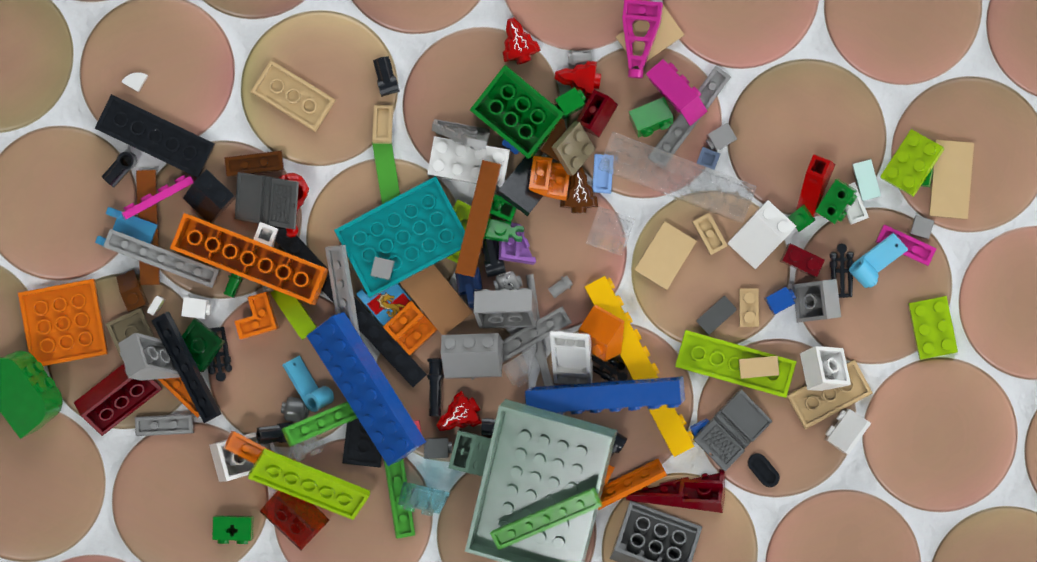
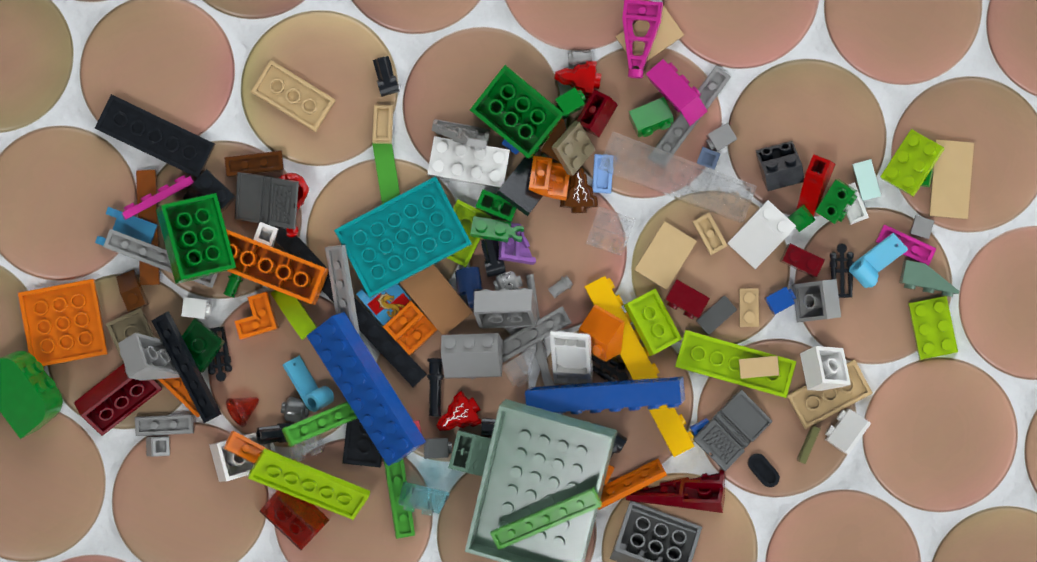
(118, 170): black piece -> none
(135, 80): white tile -> none
(156, 305): white tile -> none
(157, 446): none -> light grey slope
(195, 238): none -> green slope
(241, 409): none -> clear red hat
(242, 523): green brick -> none
(382, 268): light grey tile -> none
(478, 218): dark orange tile -> none
(518, 44): red rock -> none
(652, 322): none -> lime plate
(687, 299): none -> dark red brick
(780, 166): none -> black slope
(808, 444): none -> olive tile
(921, 275): none -> sand green slope

